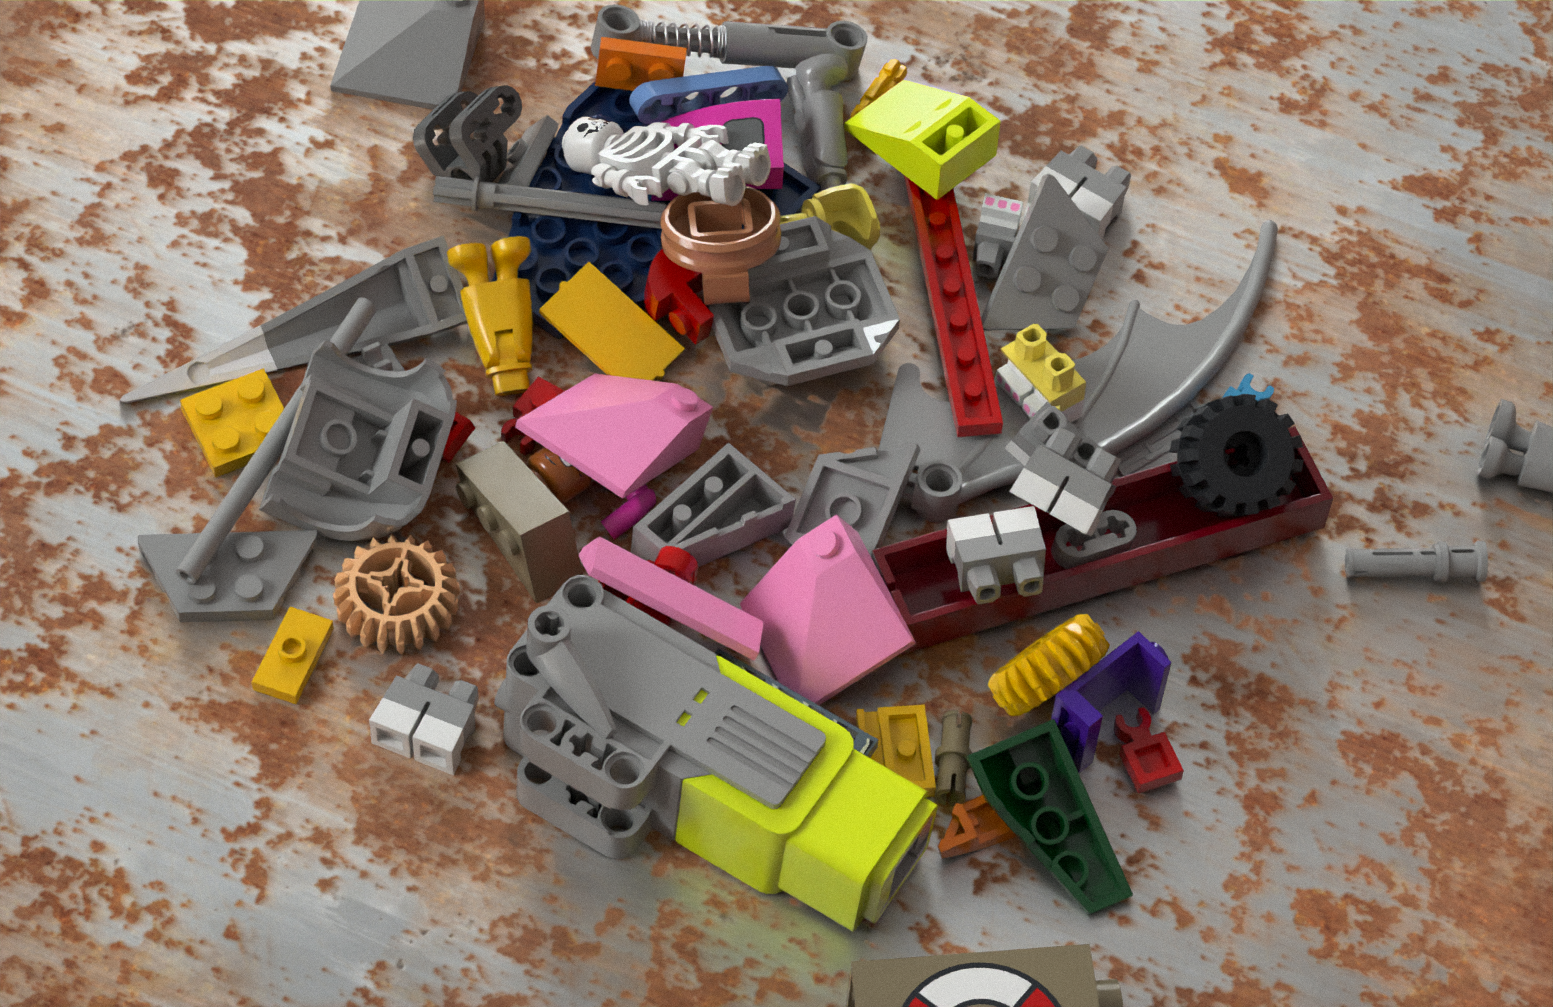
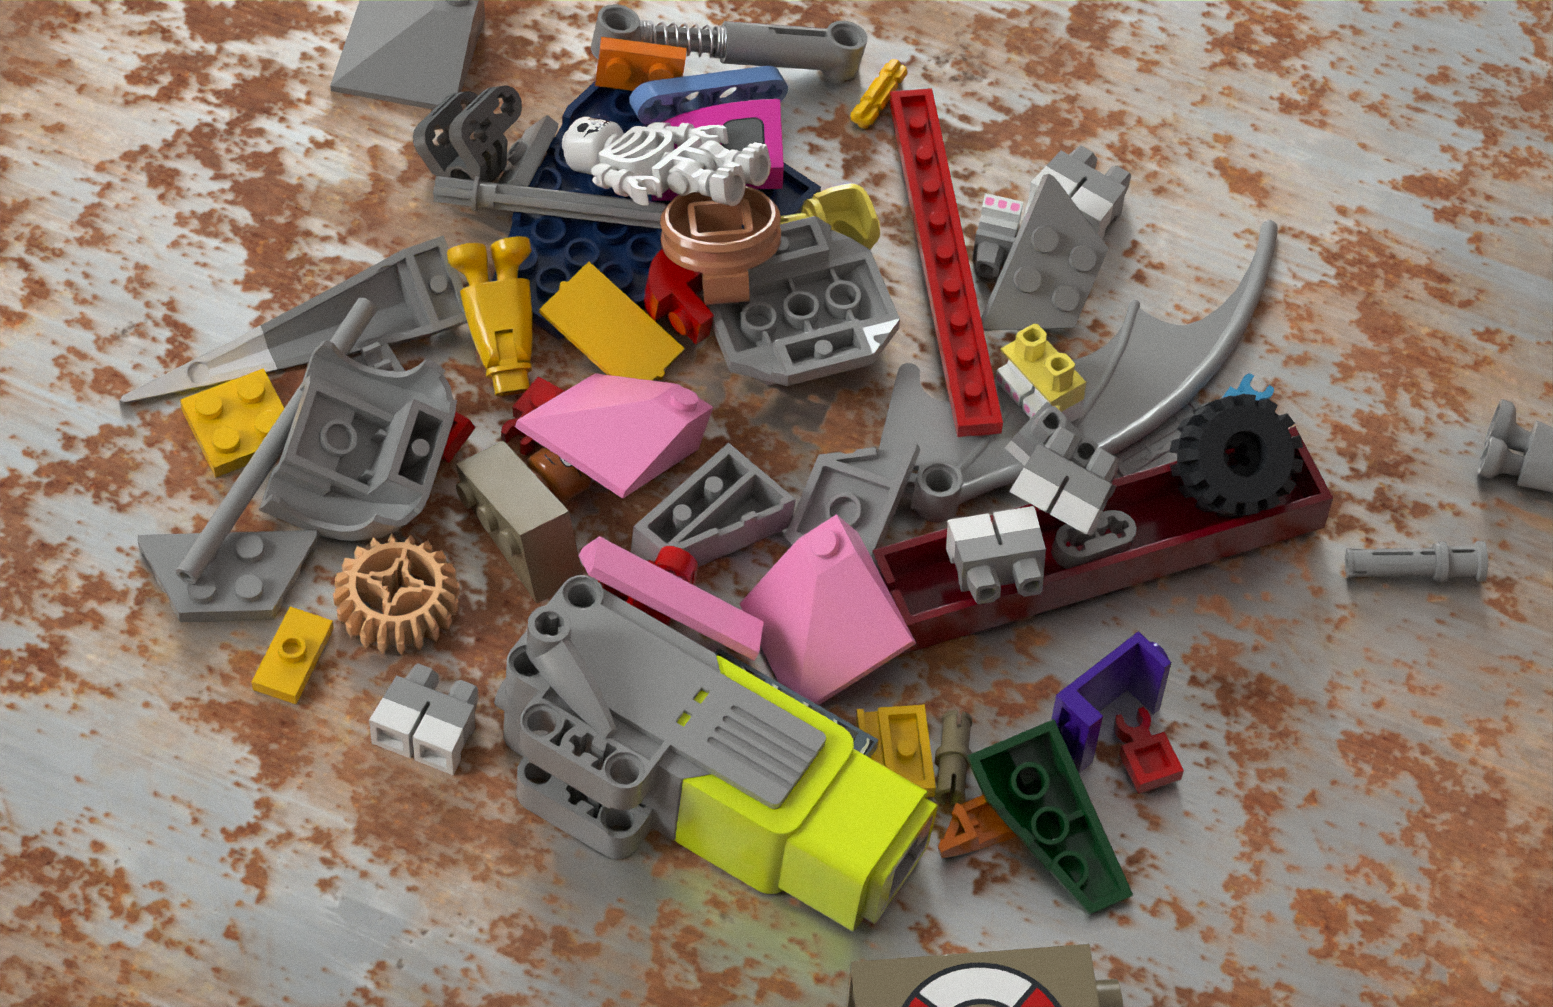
(631, 512): dark pink arm -> none
(820, 118): light grey piece -> none
(928, 134): neon yellow slope -> none
(1048, 665): yellow gear -> none

